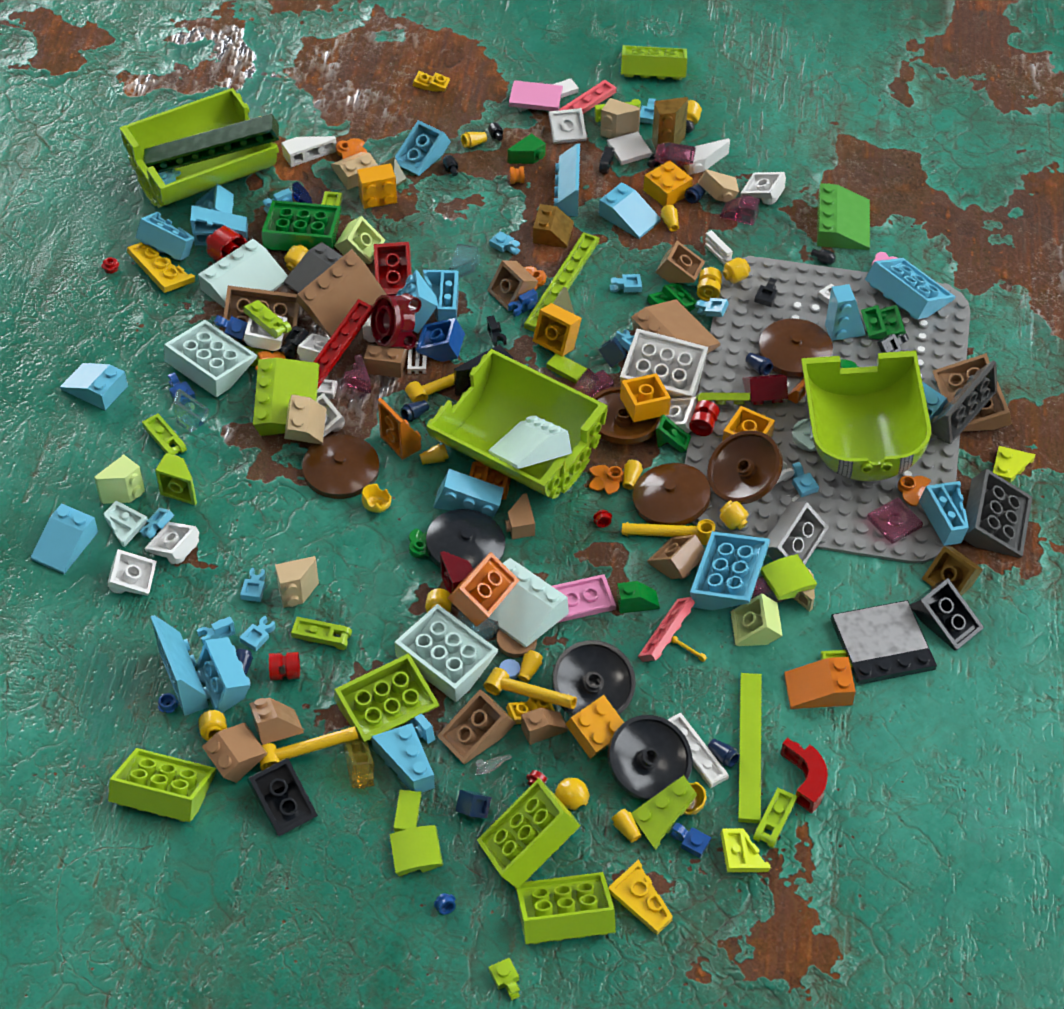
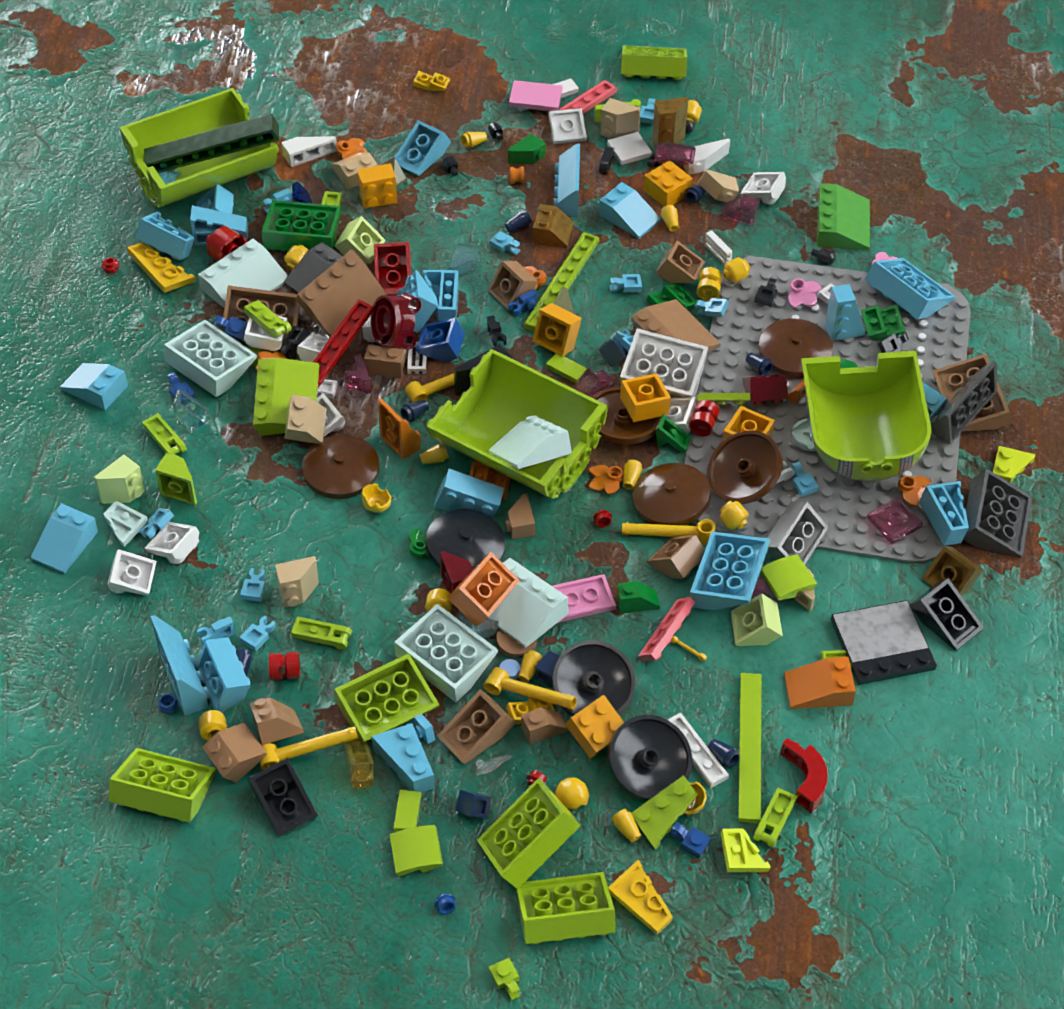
(519, 221): none -> dark blue cone
(545, 668): none -> dark blue panel
(804, 294): none -> bright pink plate

